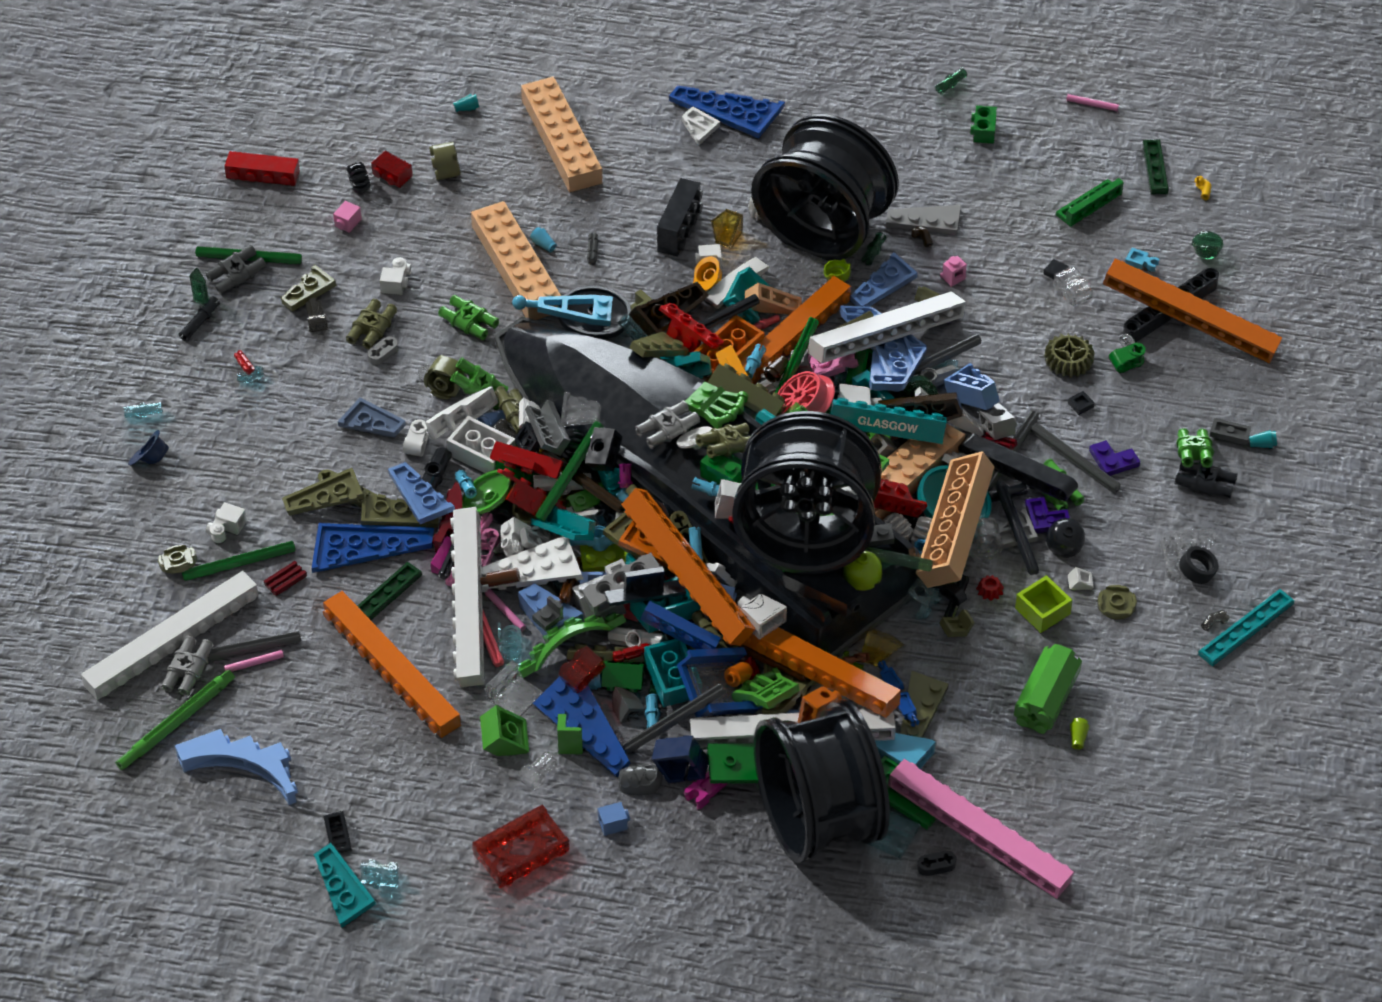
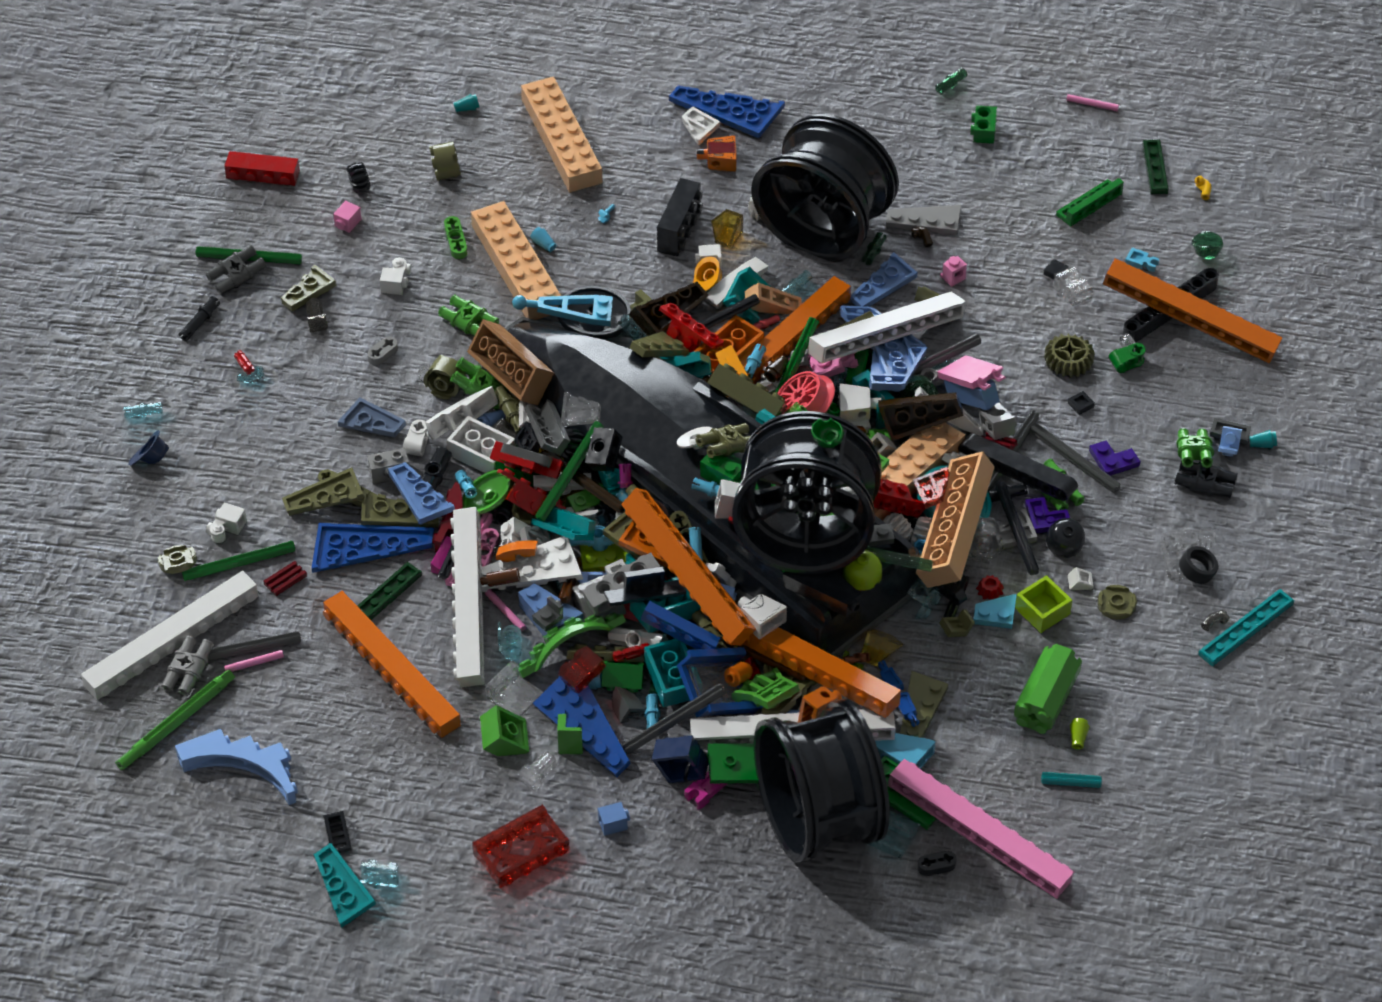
(198, 287): clear green slope -> none
(371, 324): olive pin -> none
(381, 462): none -> light grey brick
(391, 169): red brick -> none
(455, 232): none -> bright green beam
(491, 644): coral axle -> none
(510, 362): none -> medium nougat brick
(510, 551): none -> orange slope
(540, 459): none -> dark grey beam
(592, 248): dark grey axle -> none
(604, 214): none -> medium azure hand
(640, 779): dark grey piece -> none
(667, 424): light grey pin -> none
(705, 402): bright green plate -> none
(720, 153): none -> orange torso
(797, 283): none -> clear light blue pin
(827, 433): none -> green hair
(837, 268): lime hair -> none
(890, 421): teal brick -> none
(932, 487): none -> clear red wing
(971, 373): none -> bright pink tile
(996, 612): none -> medium azure wing
(1071, 779): none -> teal axle
(1230, 441): none -> light blue bracket

